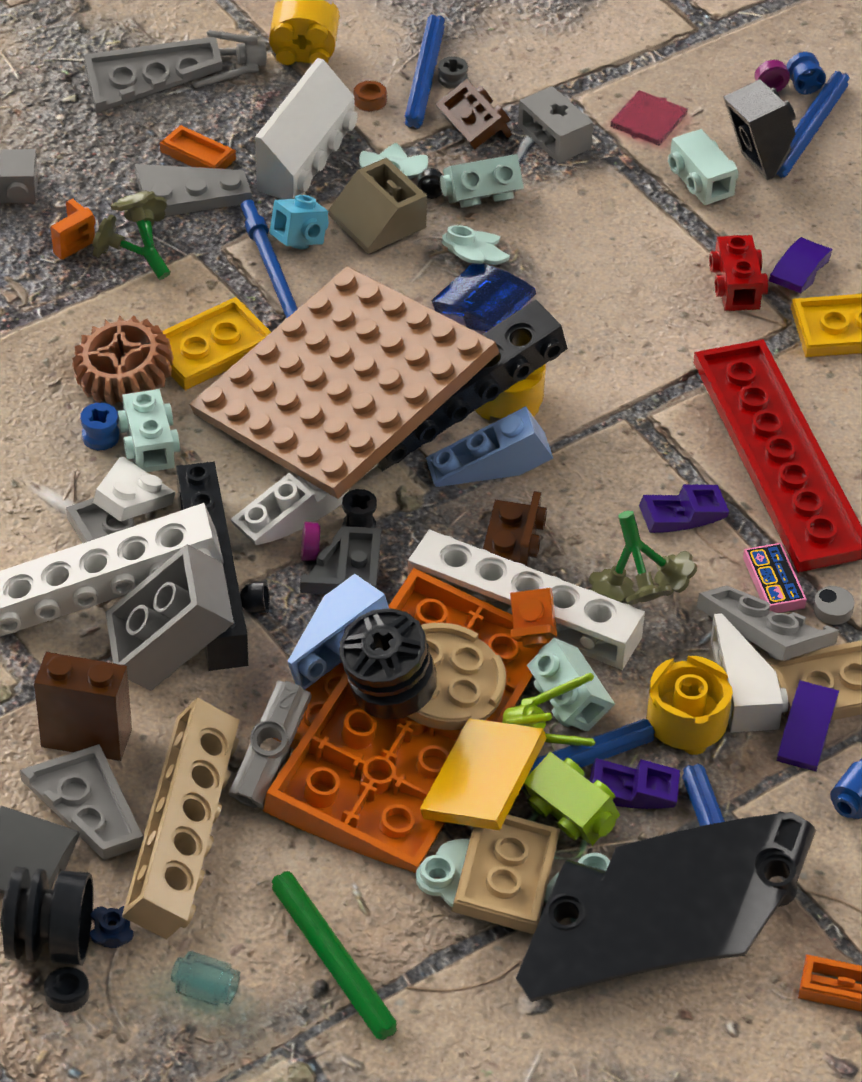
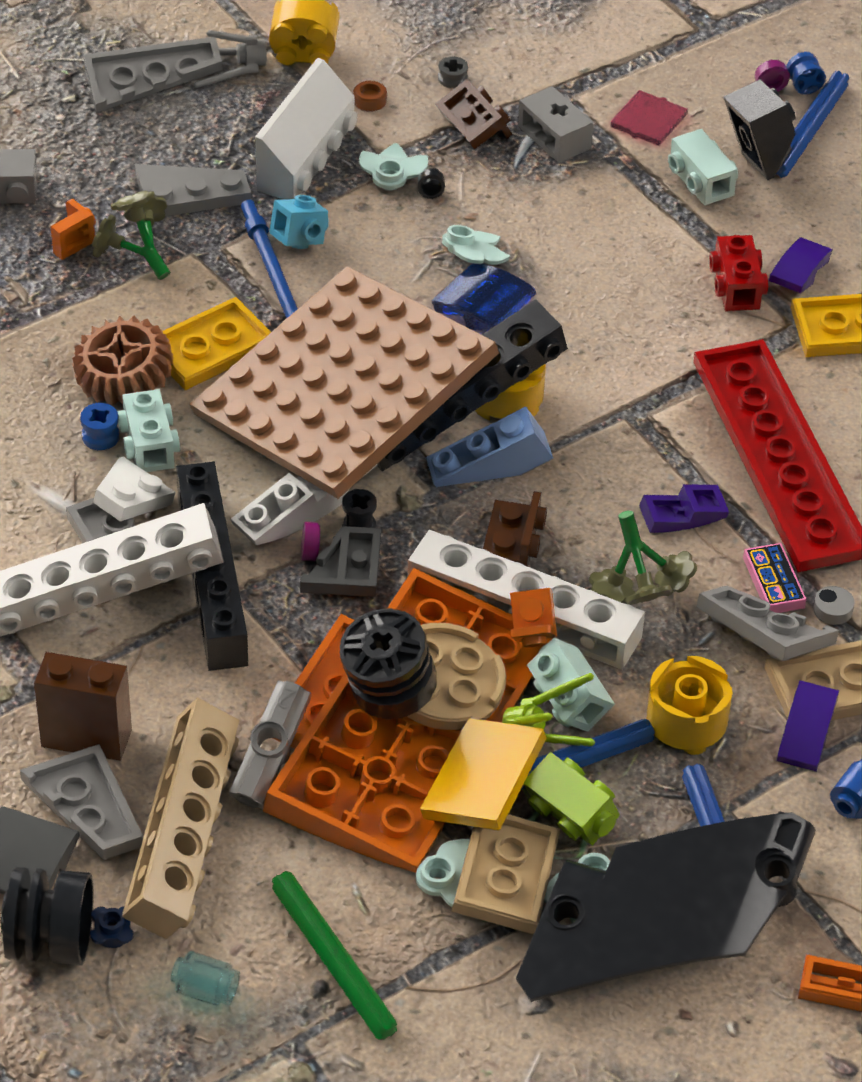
(66, 989): black tile -> none
(169, 617): light grey brick -> none
(197, 149): orange tile -> none
(255, 597): black hinge -> none
(320, 643): light blue slope -> none
(380, 206): dark tan slope -> none
(424, 71): blue axle -> none
(481, 179): light aqua brick -> none
(643, 788): dark purple slope -> none
(755, 686): white slope -> none

